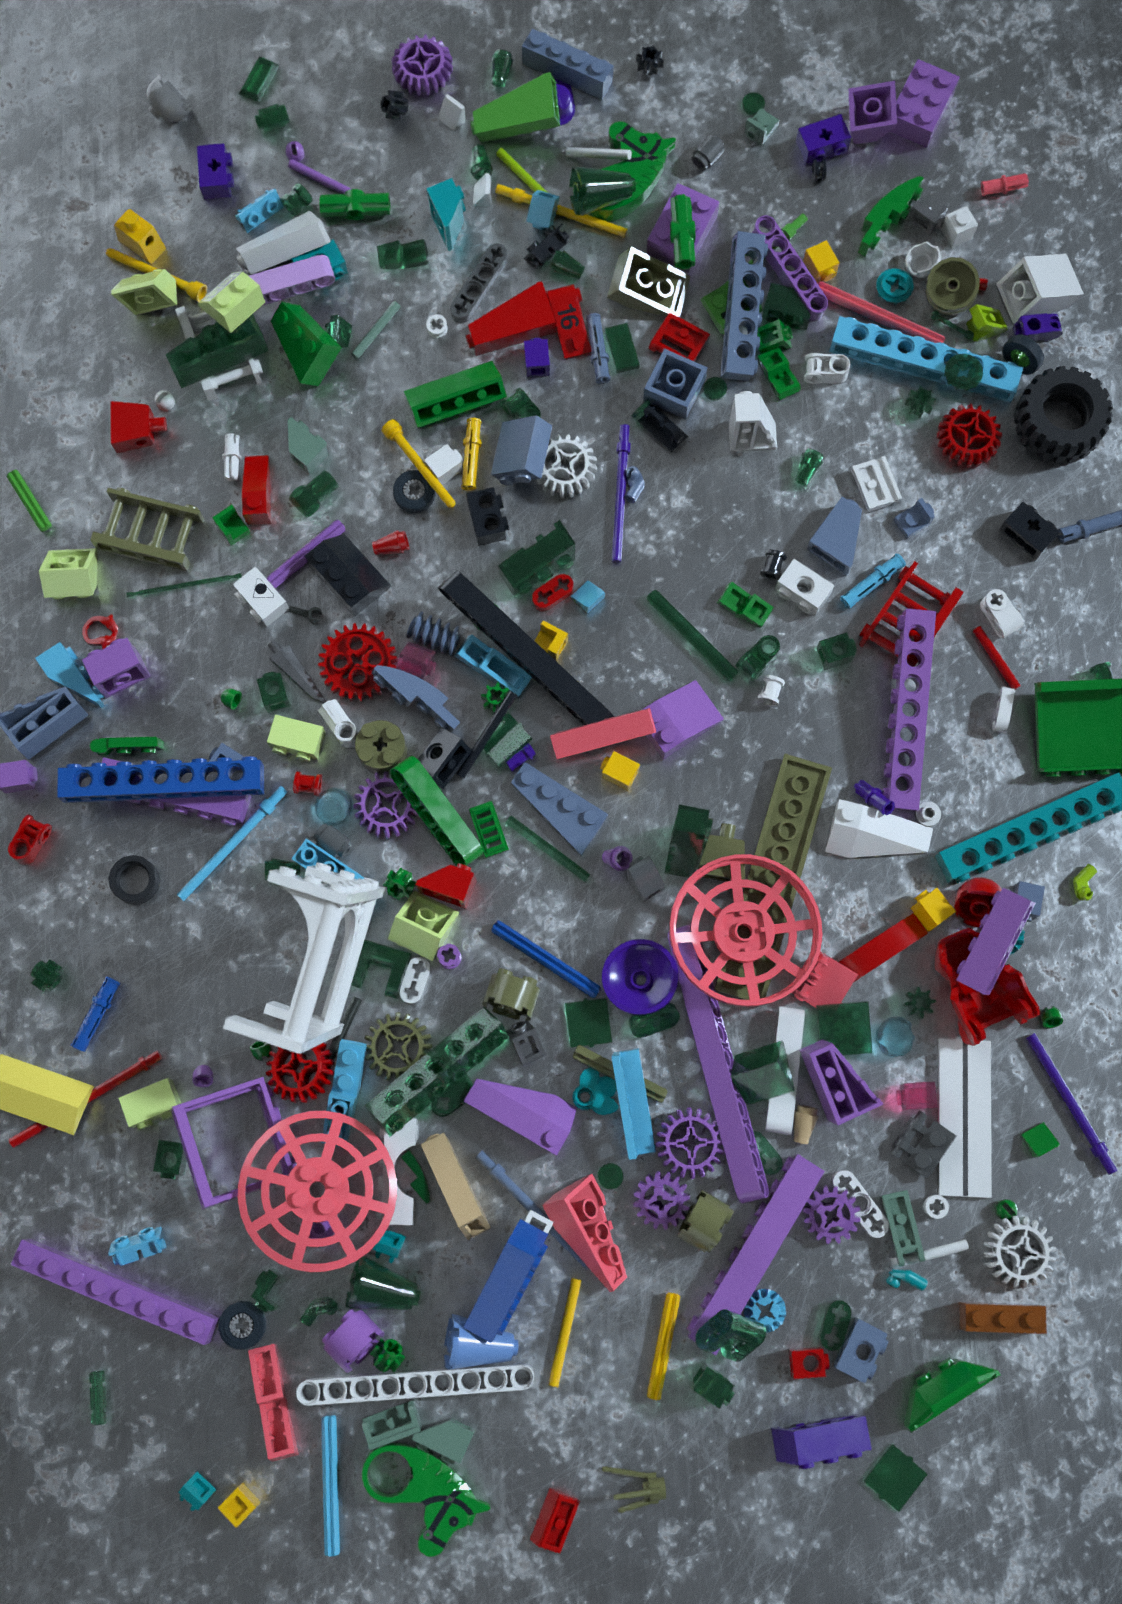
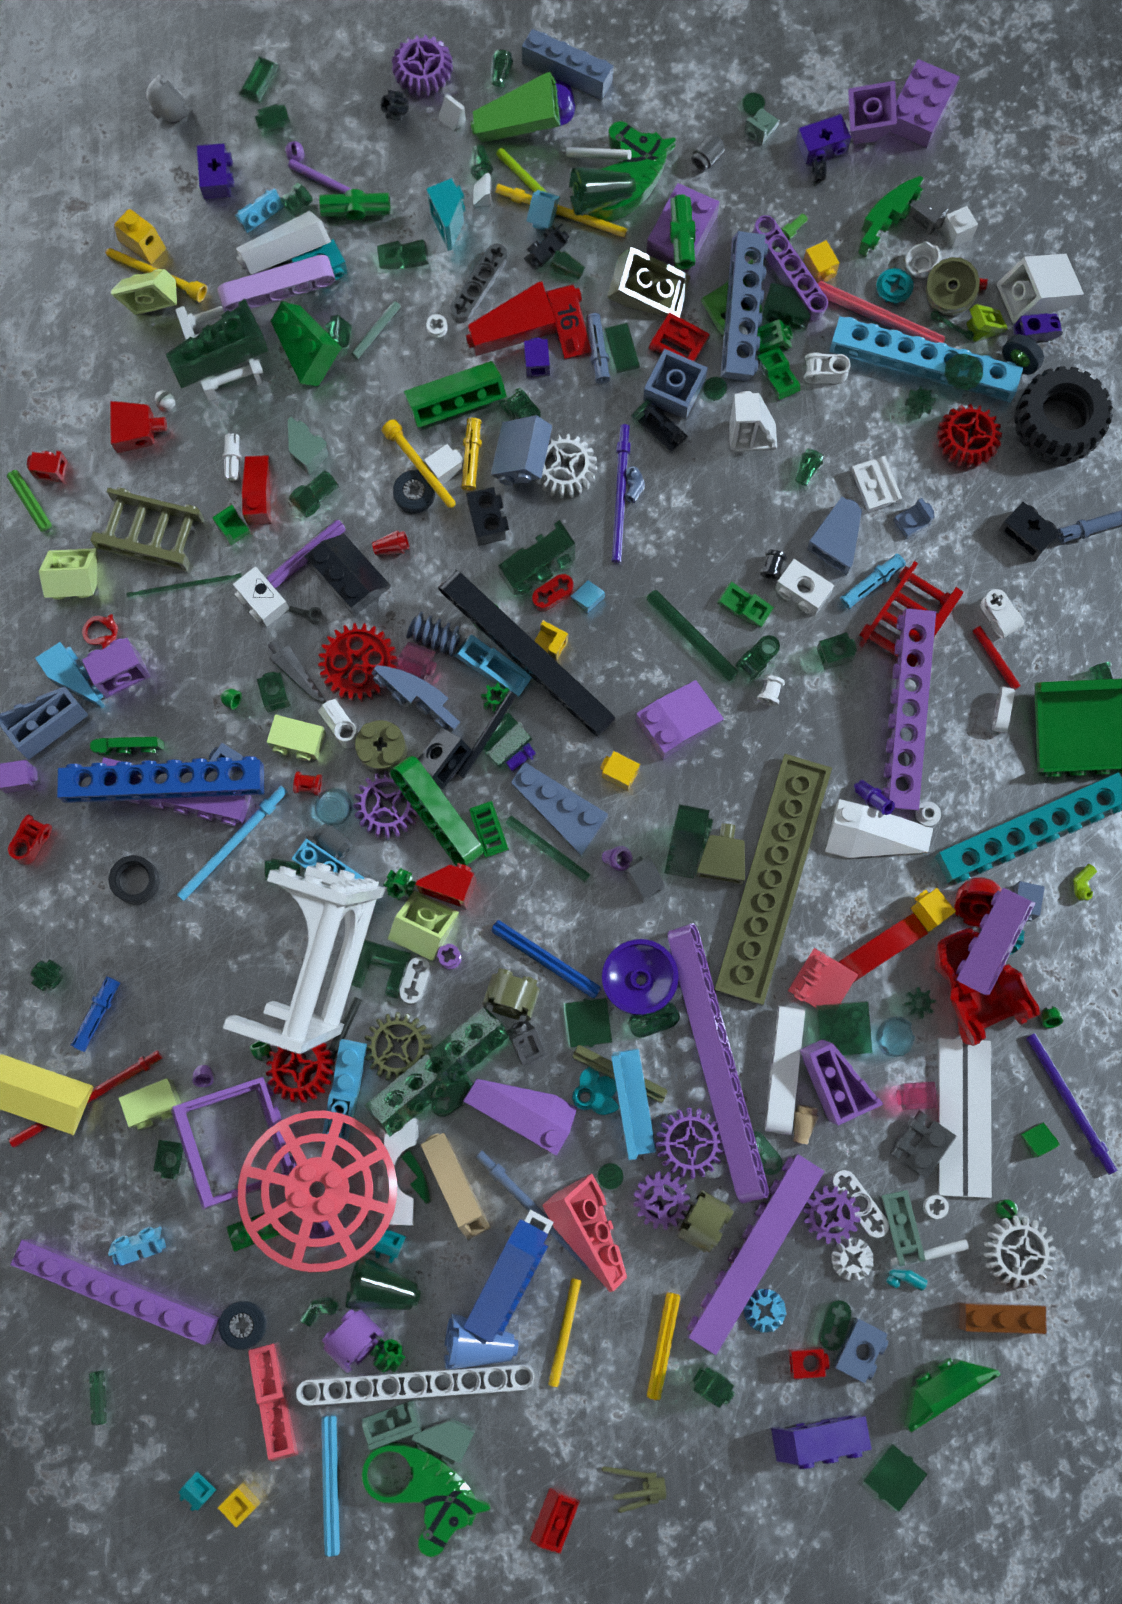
(47, 465): none -> red brick
(233, 300): yellowish green slope -> none
(240, 1238): none -> green tile
(265, 1283): clear green bracket -> none
(603, 733): coral slope -> none
(649, 60): black gear -> none
(733, 1330): connector -> none
(756, 919): coral dish -> none
(762, 1073): slope -> none
(840, 1259): none -> white gear
(1004, 184): coral axle -> none

